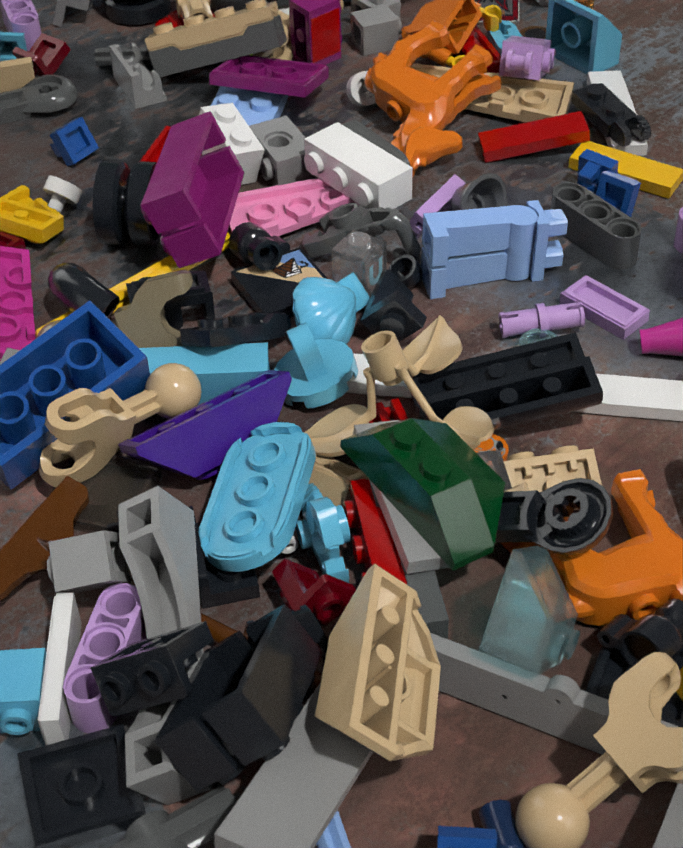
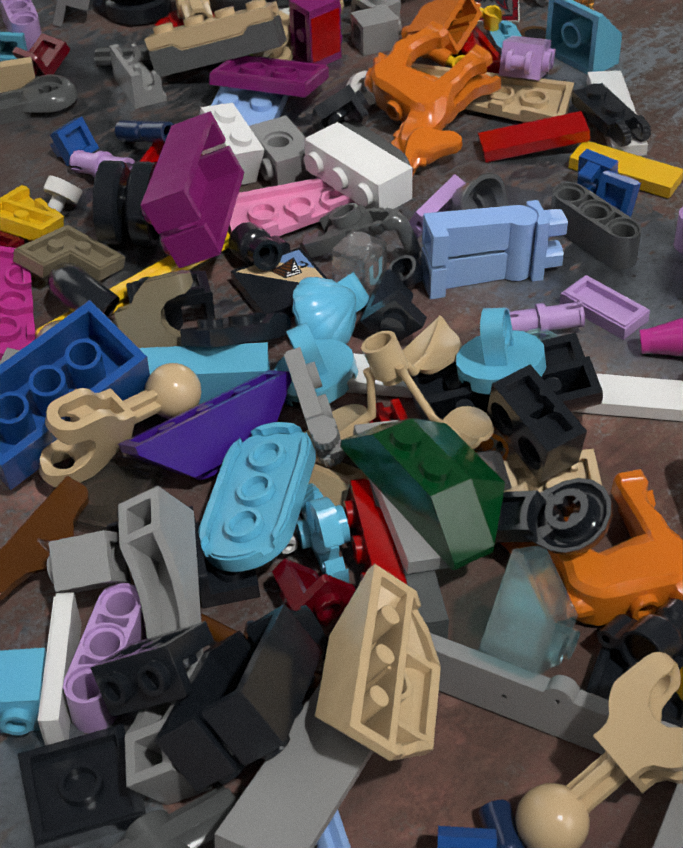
(70, 247): none -> dark tan tile
(90, 161): none -> lavender pin
(142, 131): none -> dark blue piece
(315, 408): none -> light grey hinge
(338, 106): none -> black bracket
(497, 352): none -> medium azure tile
(536, 423): none -> black brick

